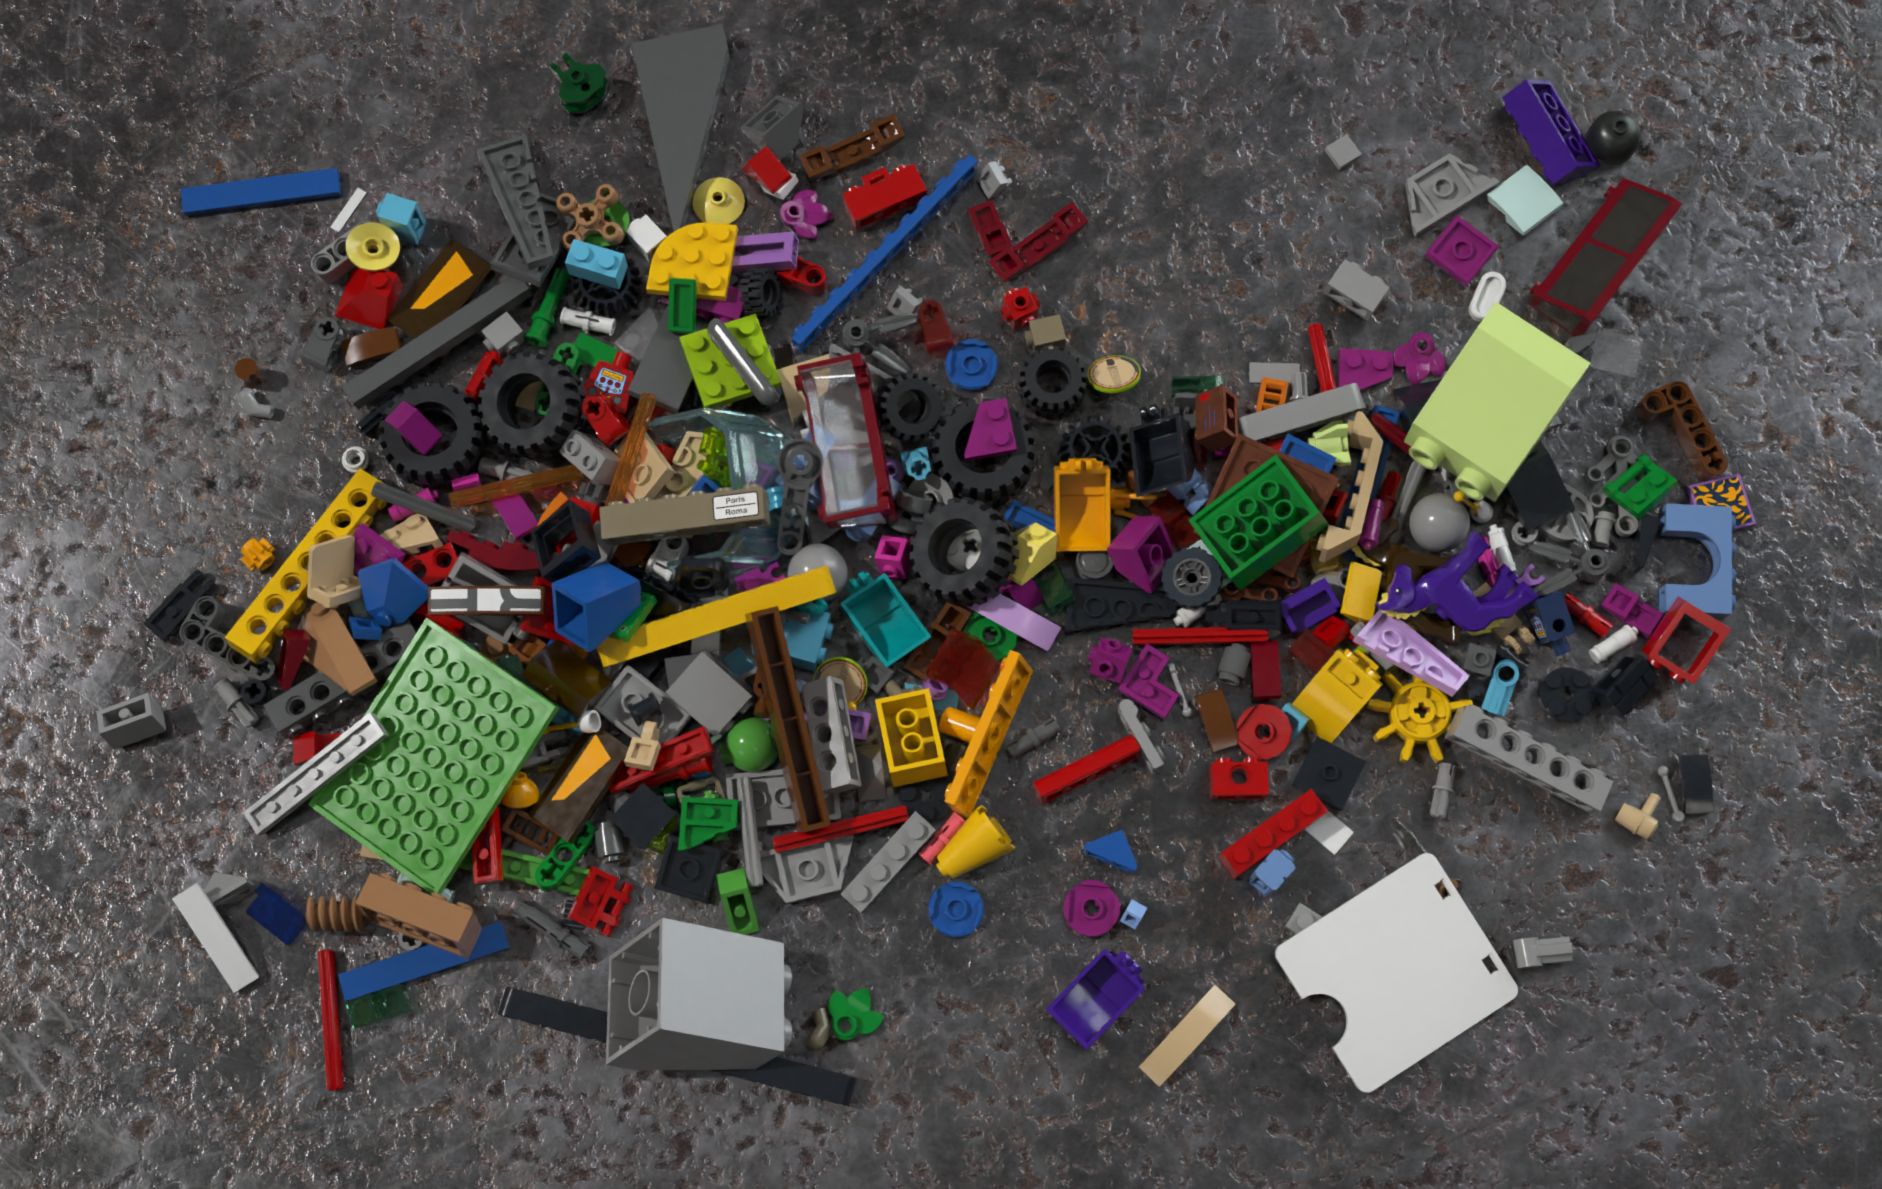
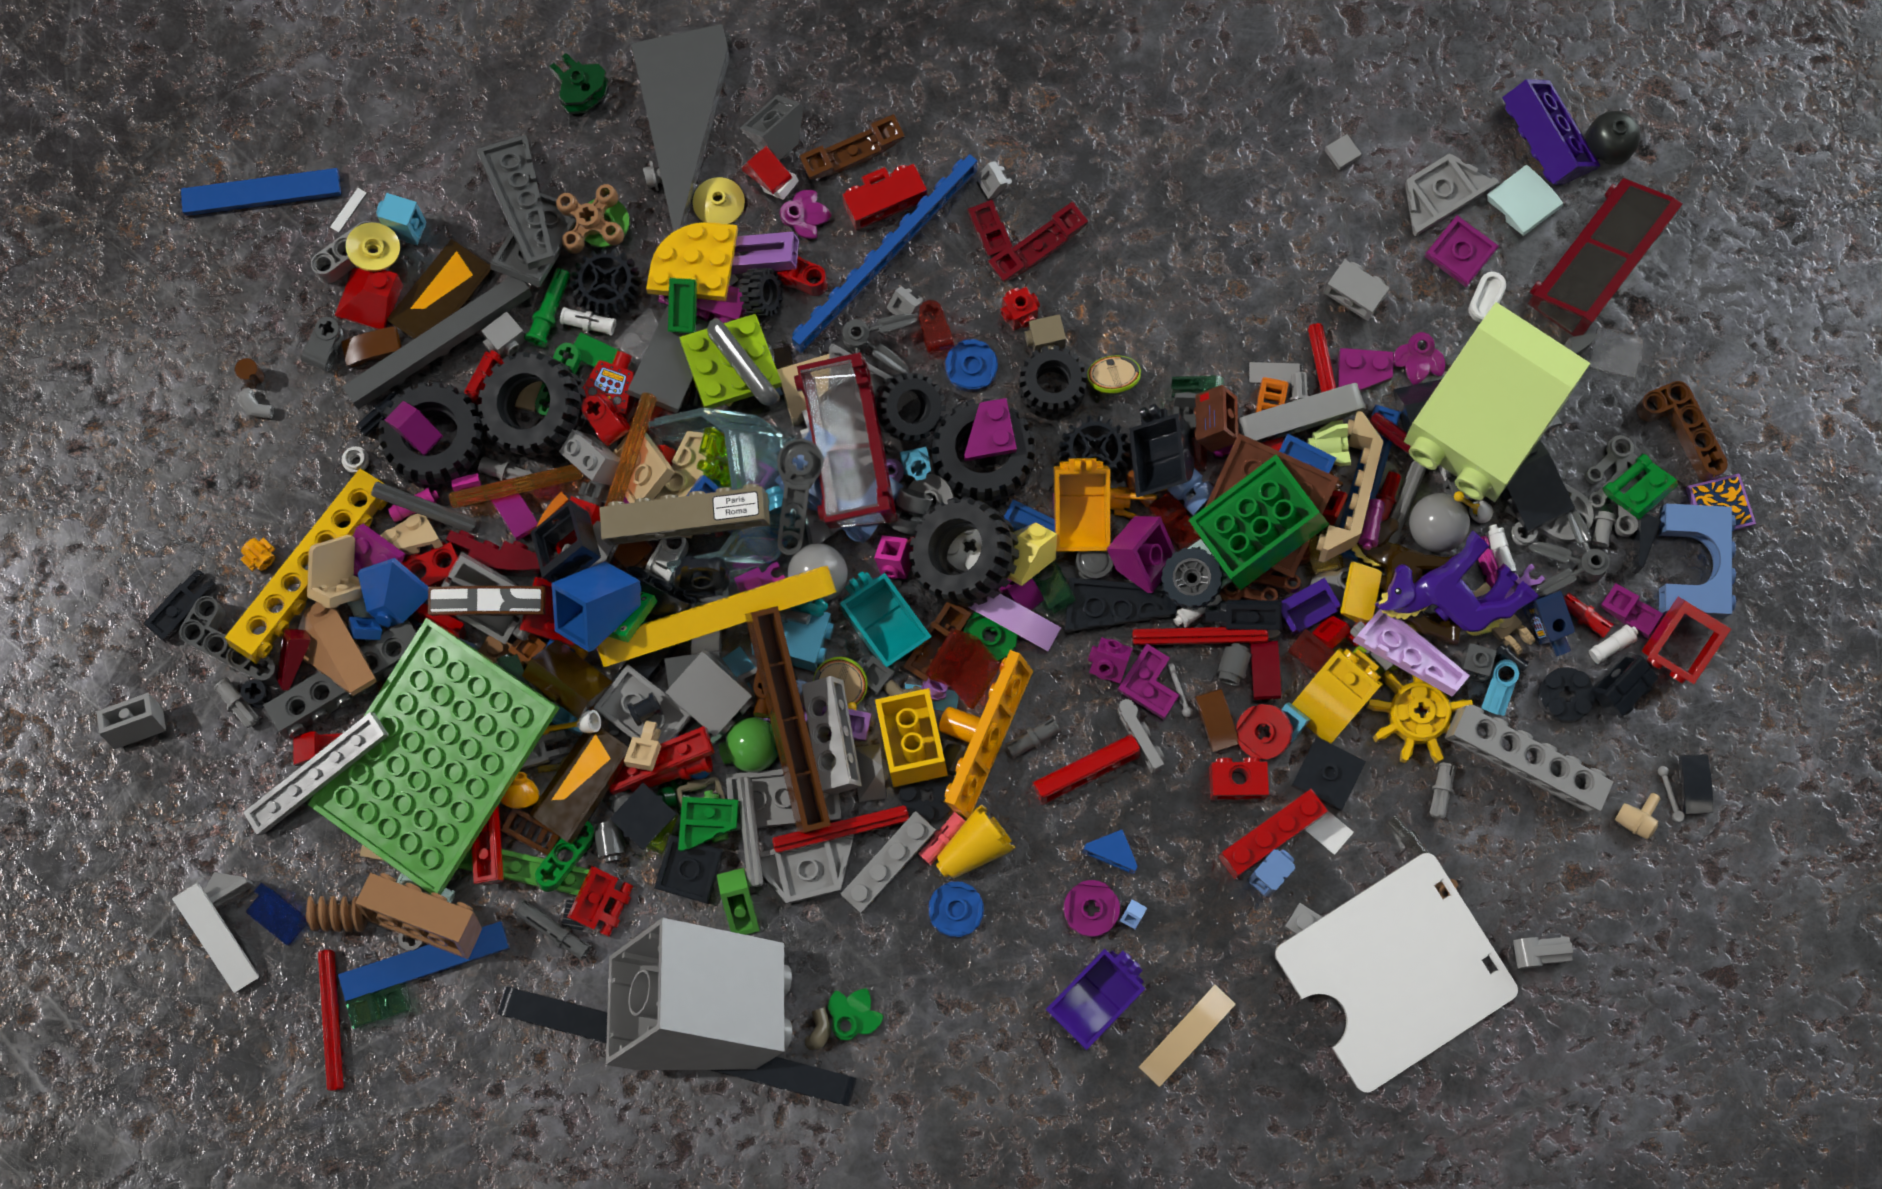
(596, 264): medium azure brick -> none
(645, 236): white brick -> none
(652, 176): none -> light grey plate

